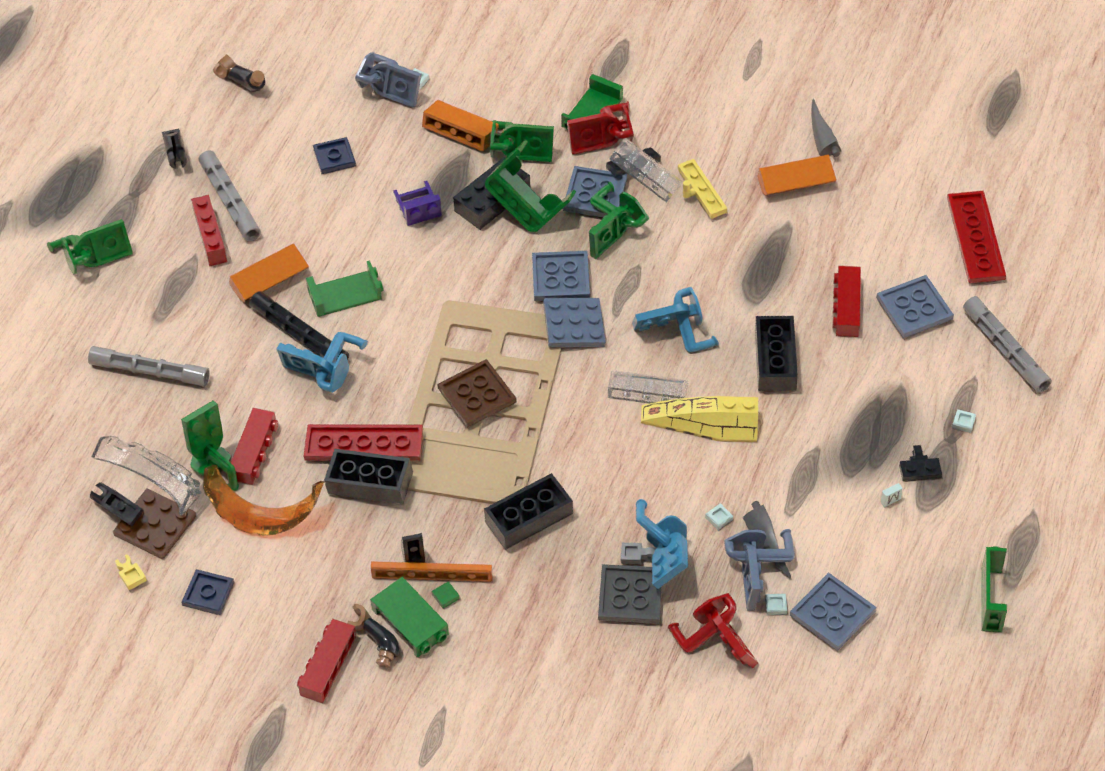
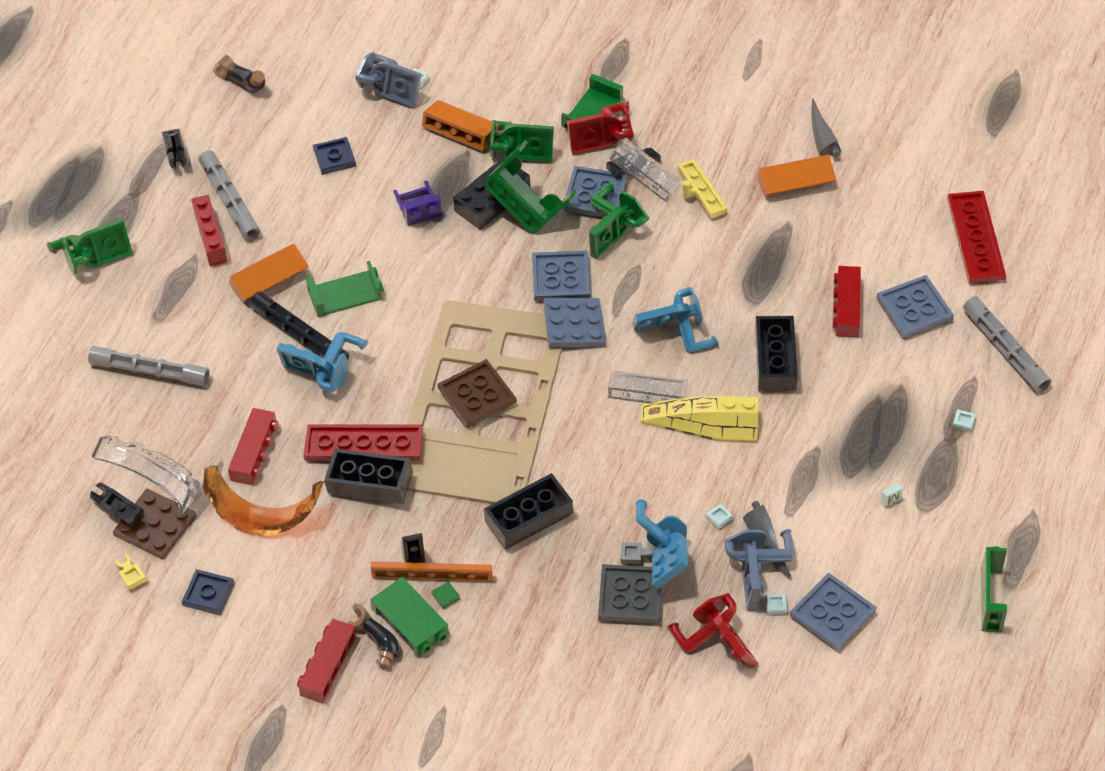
(203, 440): green plate -> none
(919, 466): black hinge -> none

